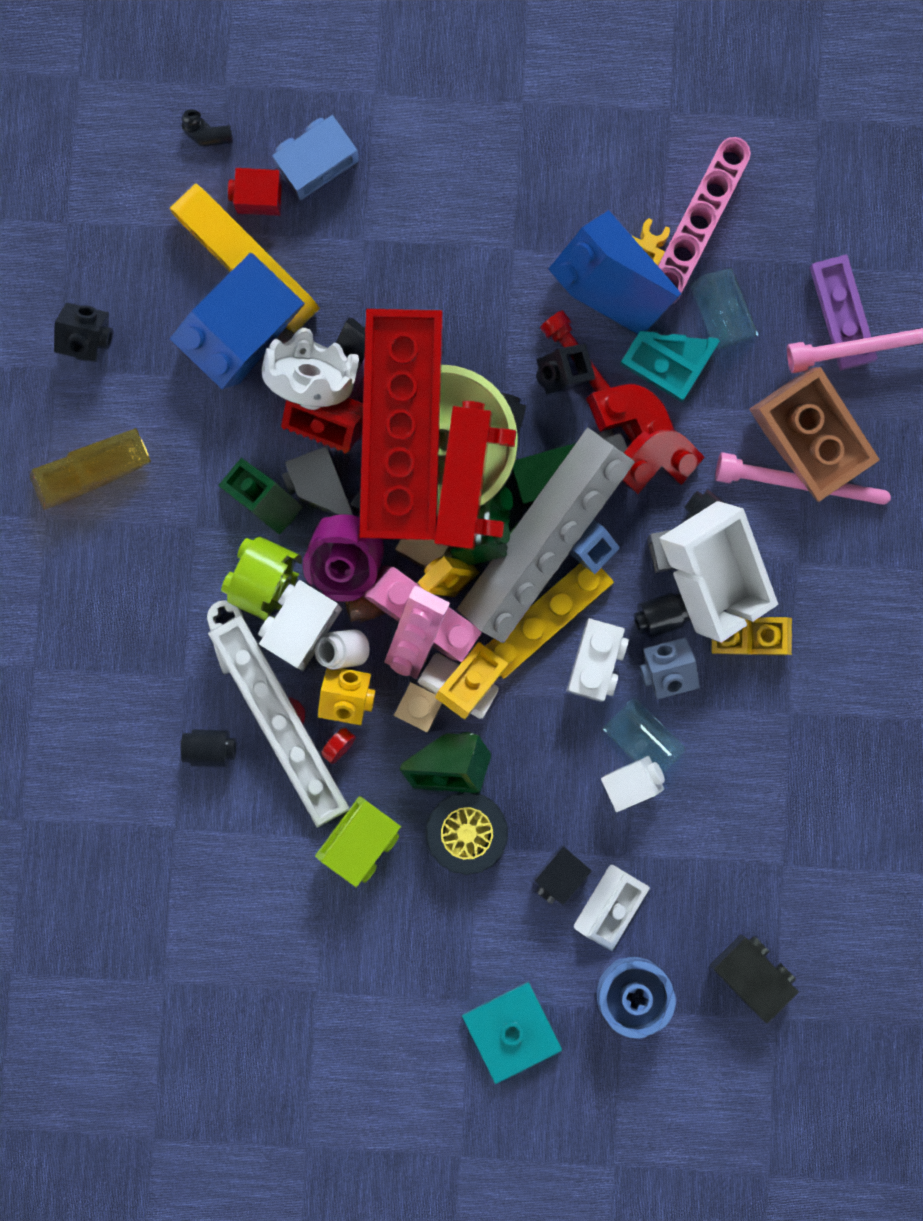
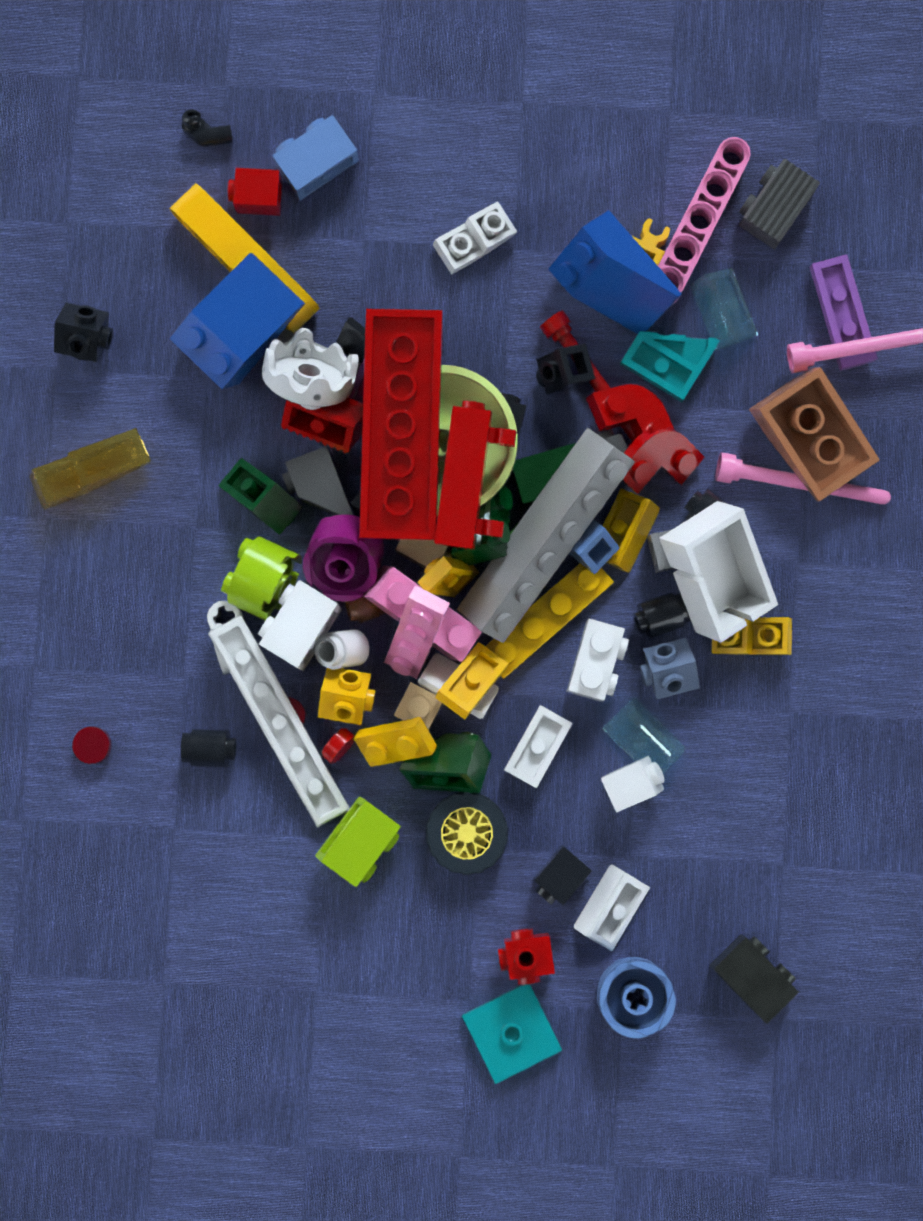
(91, 745): none -> dark red tile
(395, 742): none -> yellow plate
(474, 238): none -> white slope
(527, 971): none -> red brick
(538, 746): none -> white plate
(629, 526): none -> yellow slope
(778, 204): none -> dark grey brick

